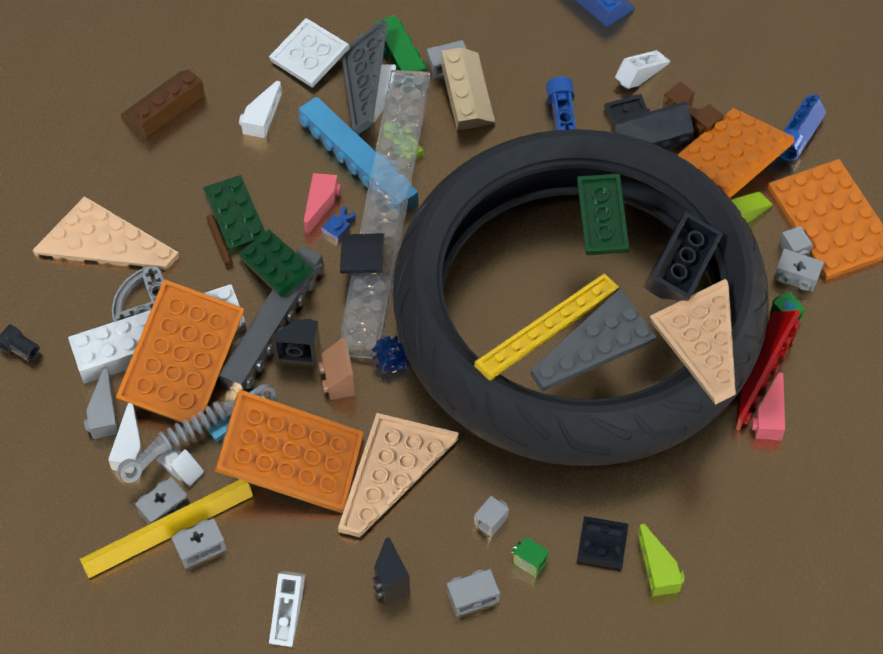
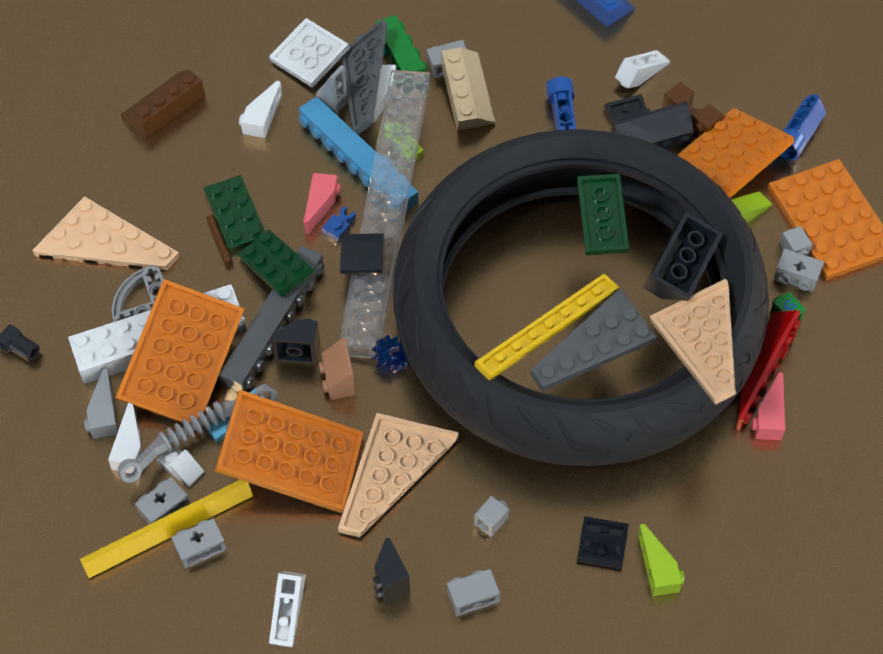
(334, 91): none -> light grey slope
(530, 556): green brick -> none

